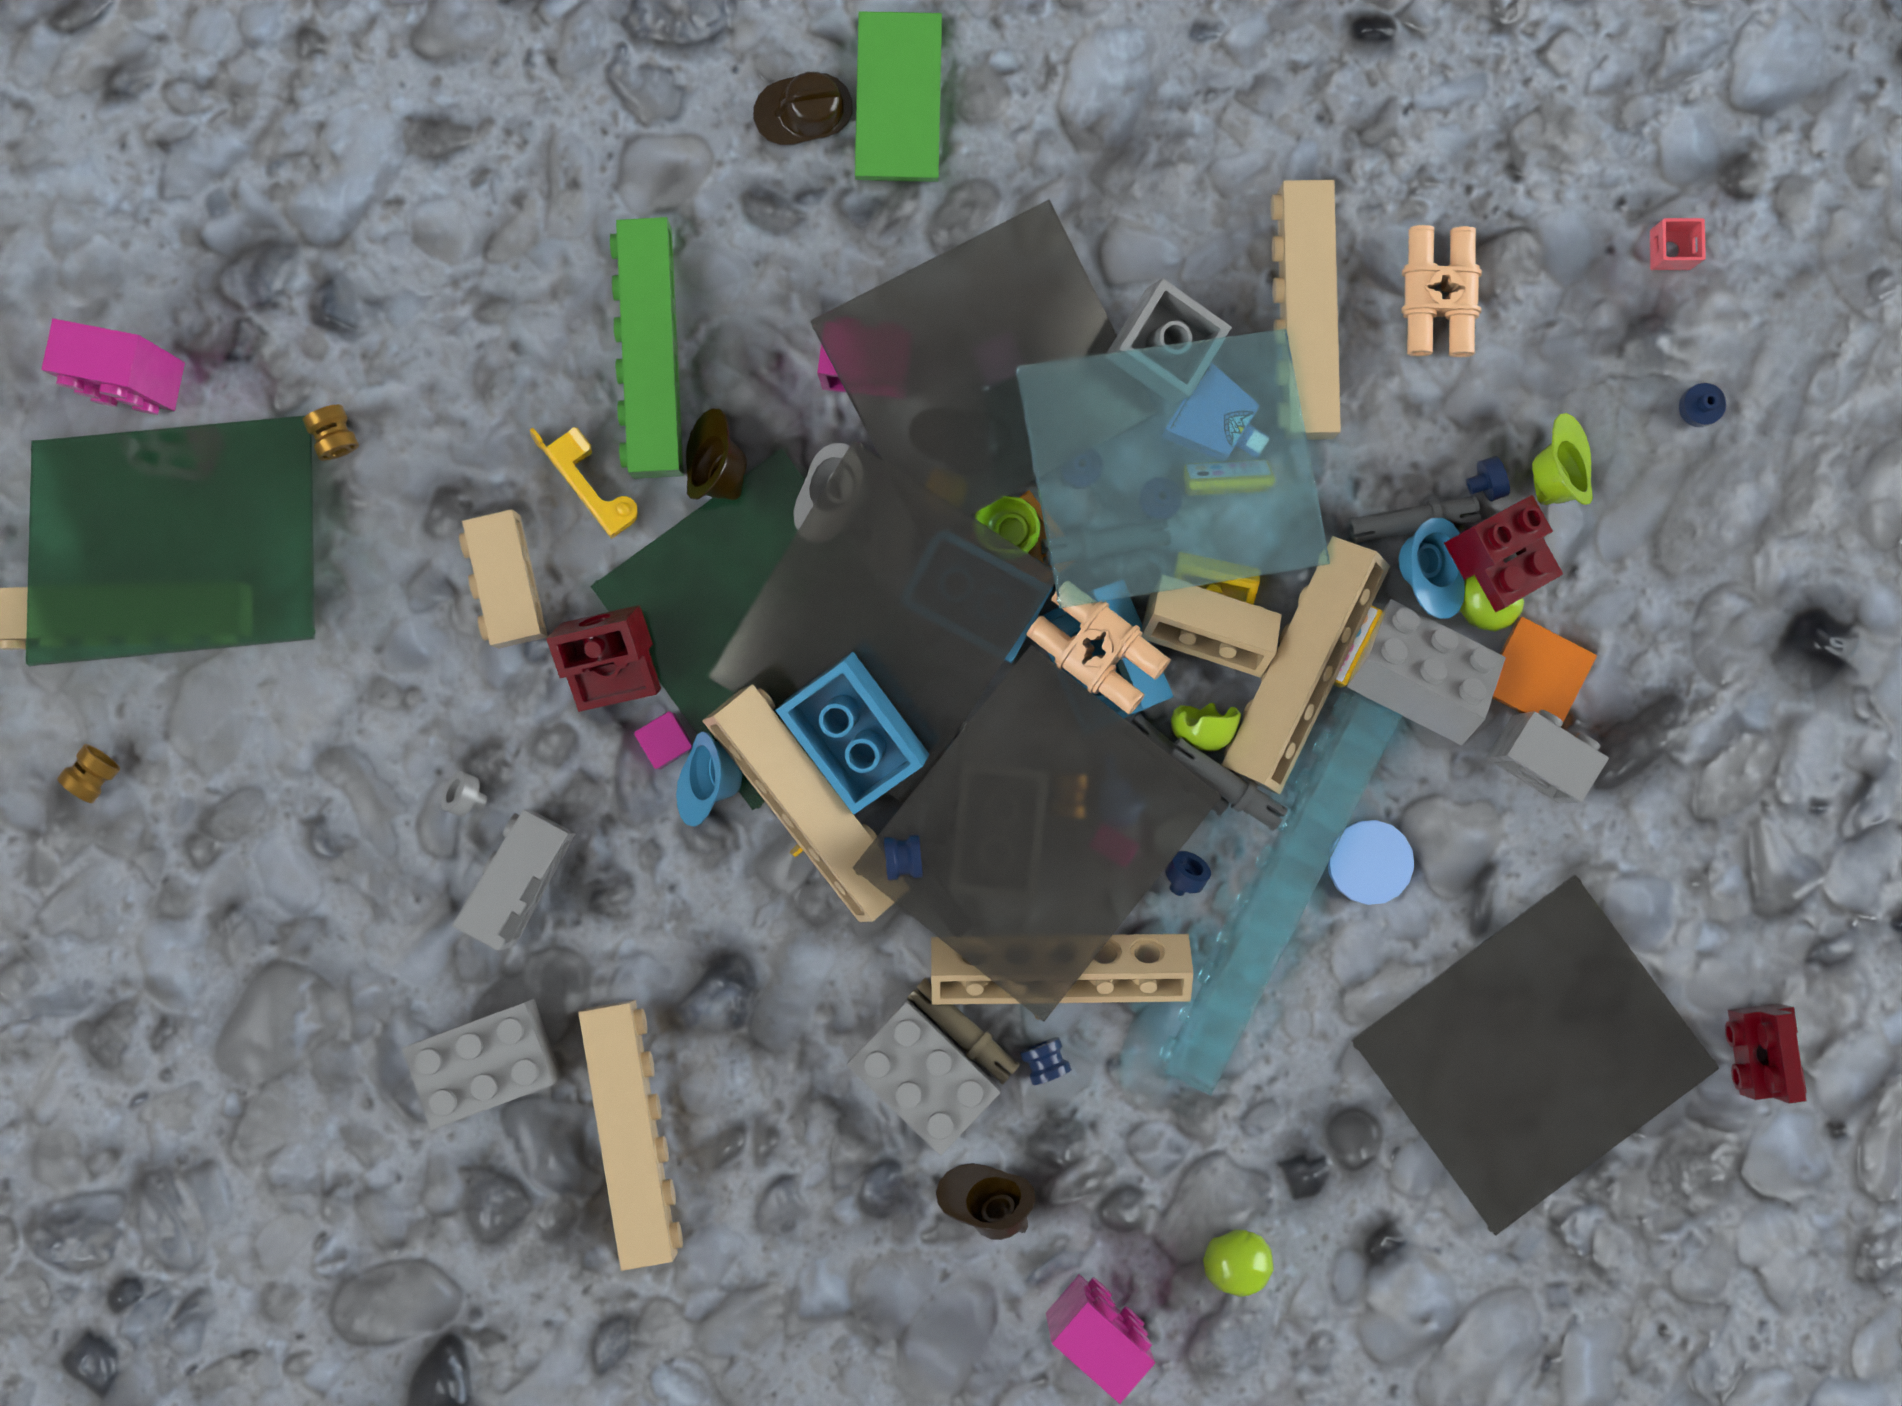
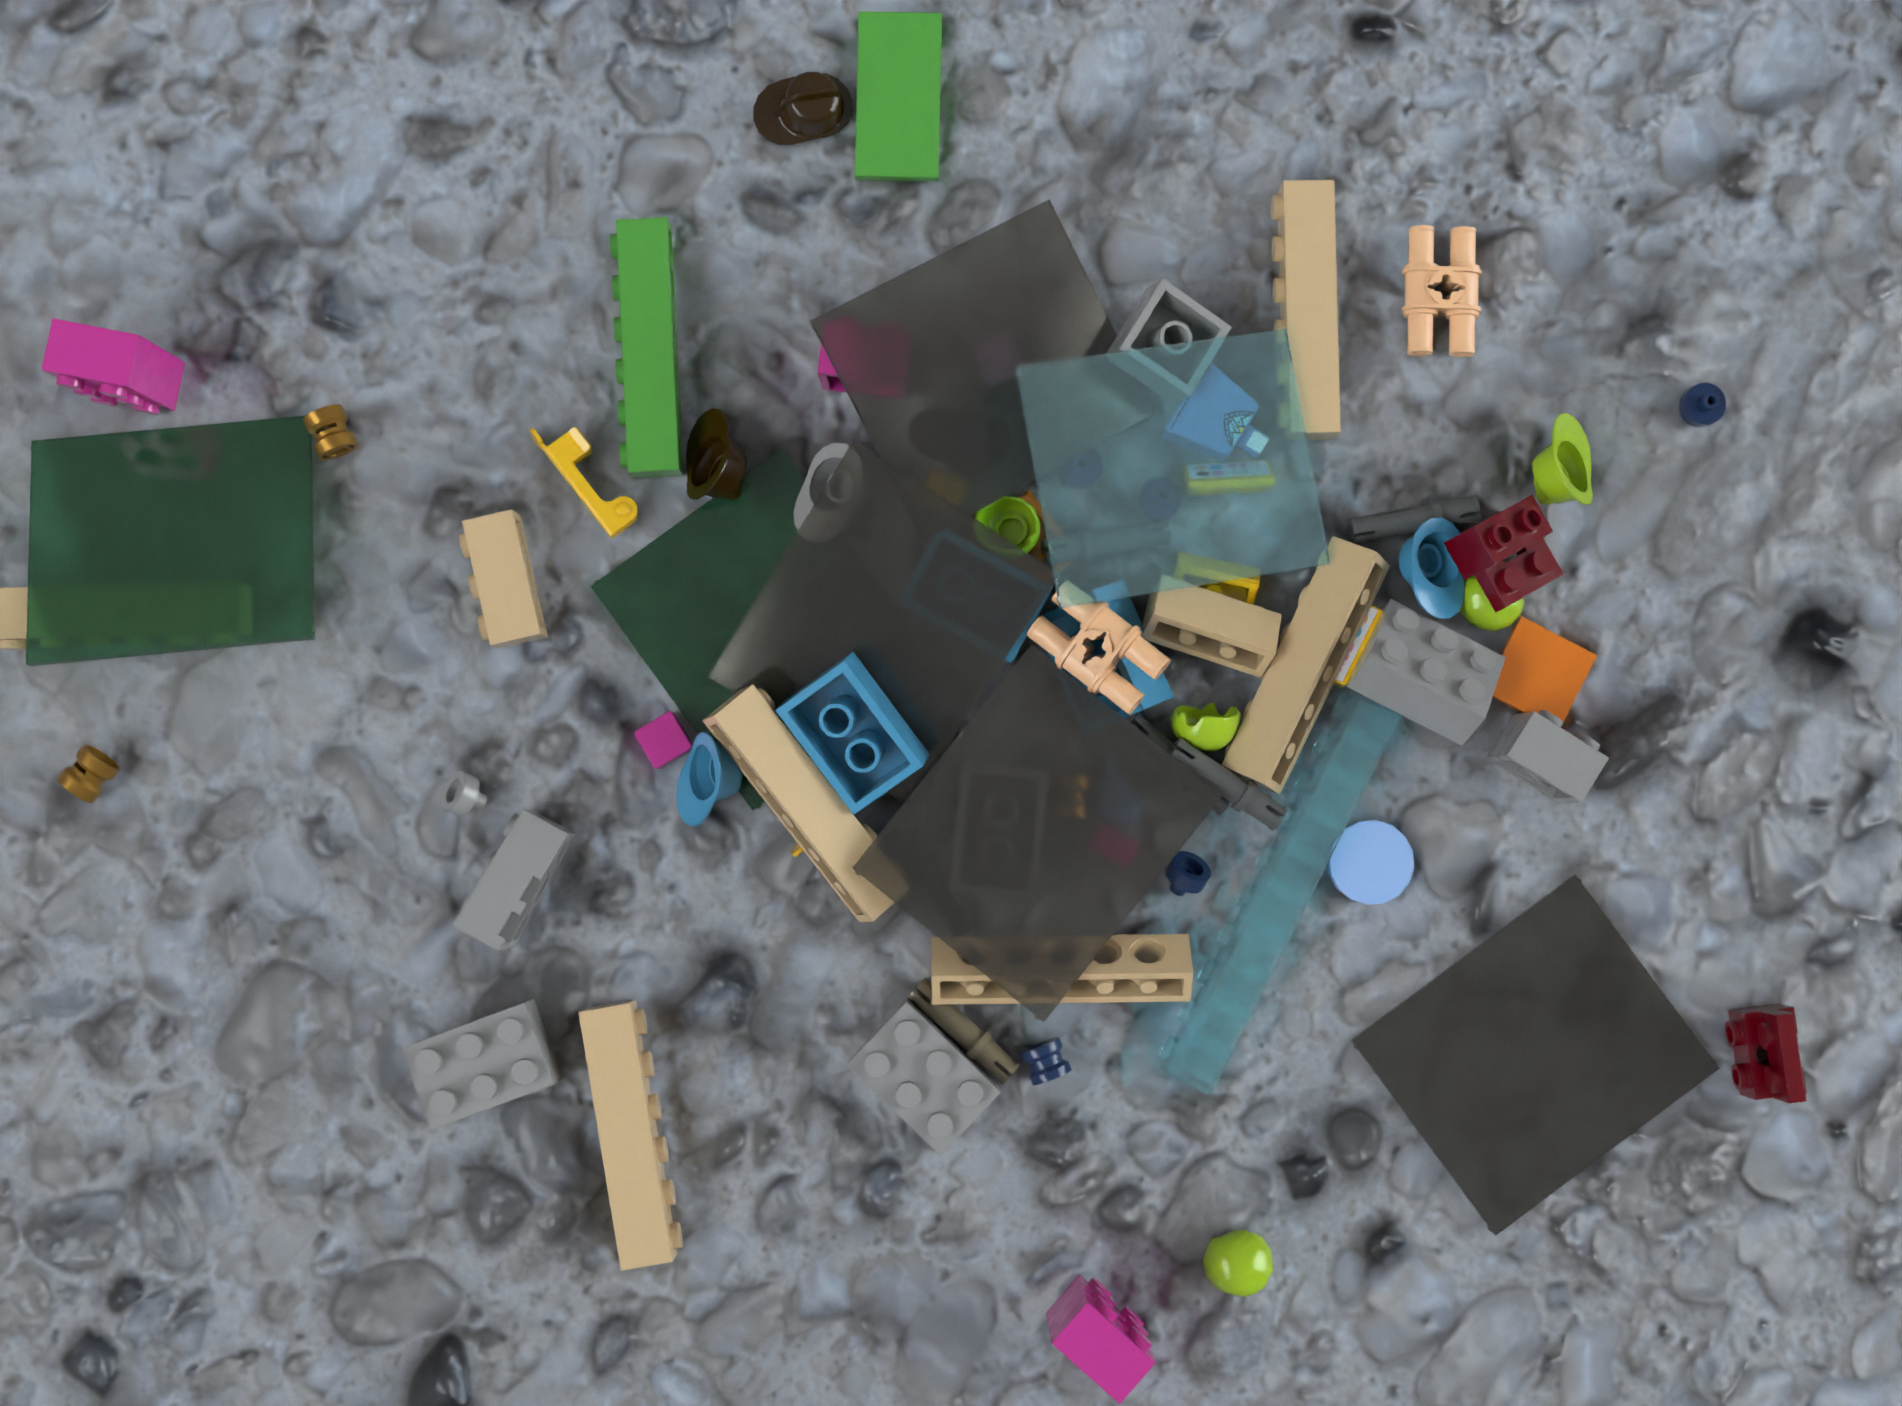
(605, 658): dark red brick -> none
(903, 857): dark blue wheel -> none
(986, 1199): dark brown piece -> none
(1490, 479): dark blue tile -> none
(1682, 233): coral piece -> none

